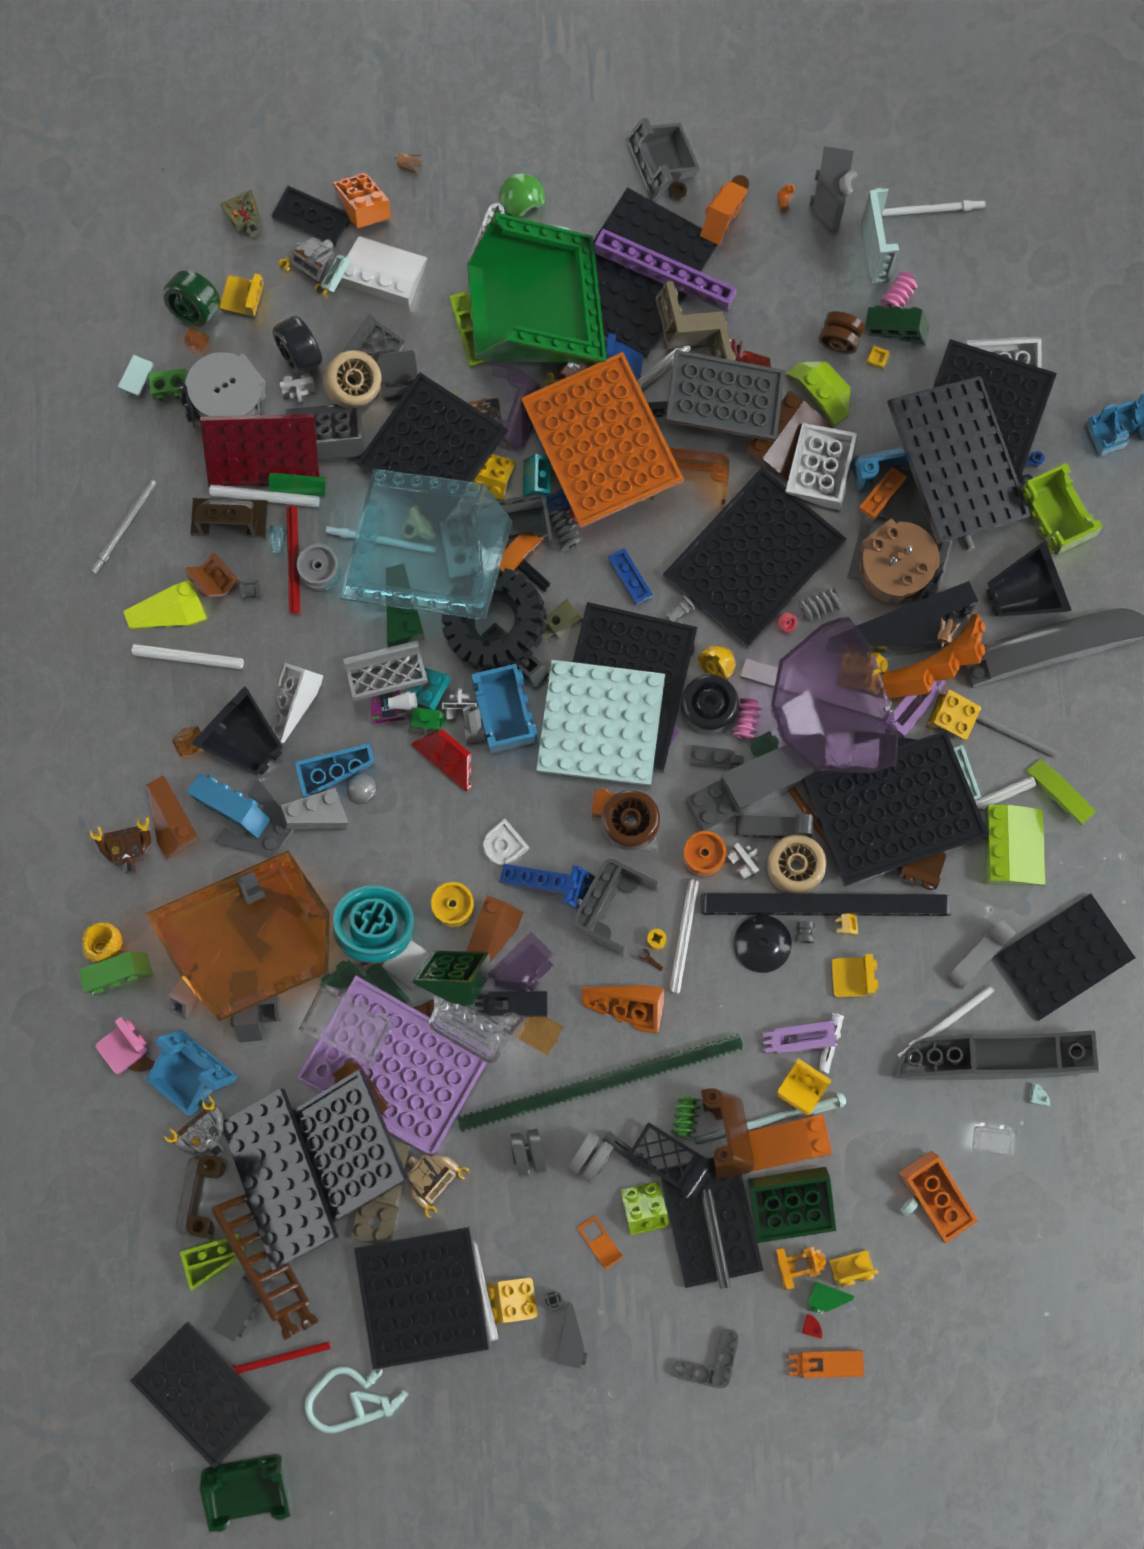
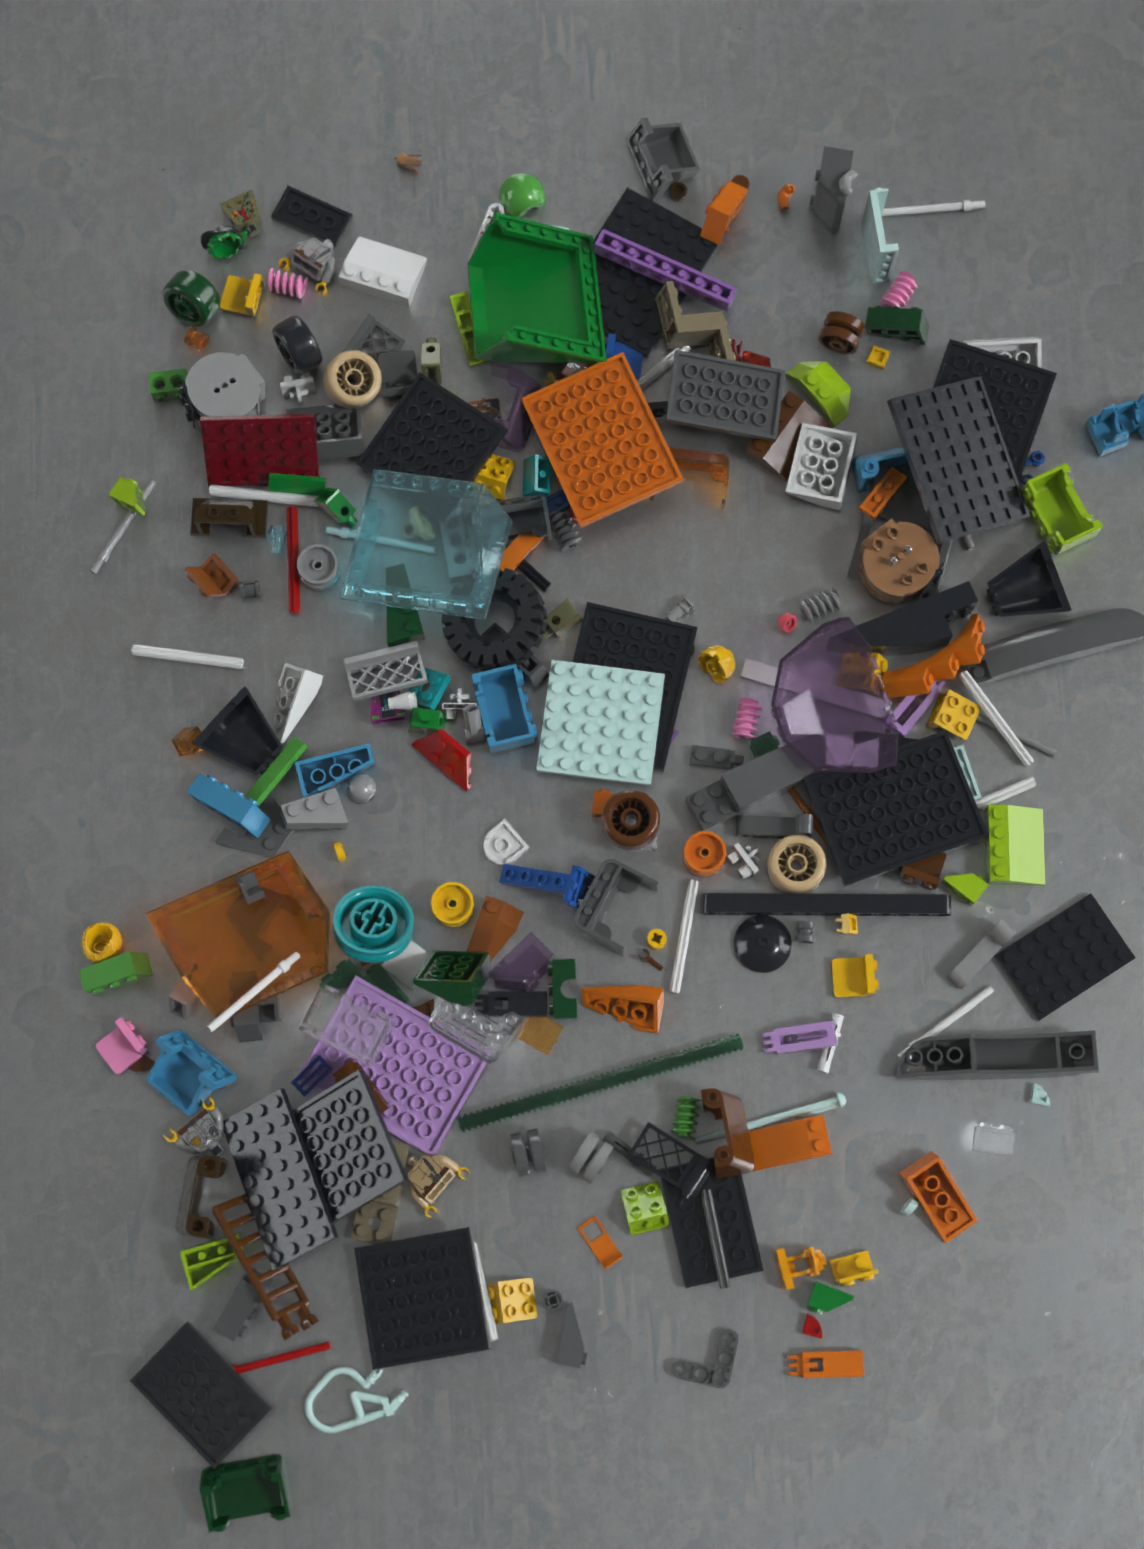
(124, 845): reddish brown torso -> none
(128, 495): none -> lime slope
(135, 376): light aqua panel -> none
(167, 608): neon yellow wedge -> none
(170, 822): dark orange wedge -> none
(223, 241): none -> green hair
(276, 770): none -> bright green tile
(282, 967): none -> white bar
(285, 284): none -> bright pink piece
(306, 1070): none -> clear blue tile
(335, 273): light aqua tile -> none
(337, 506): none -> green torso
(340, 851): none -> yellow tile
(362, 200): orange slope -> none
(431, 358): none -> olive torso
(561, 971): none -> dark green arch
(630, 576): blue plate -> none
(707, 718): black wheel -> none
(754, 557): black plate -> none
(792, 1204): dark green slope -> none
(803, 1087): yellow bracket -> none
(946, 632): medium nougat piece -> none
(966, 886): none -> lime slope
(996, 718): none -> white axle
(1061, 791): lime slope -> none

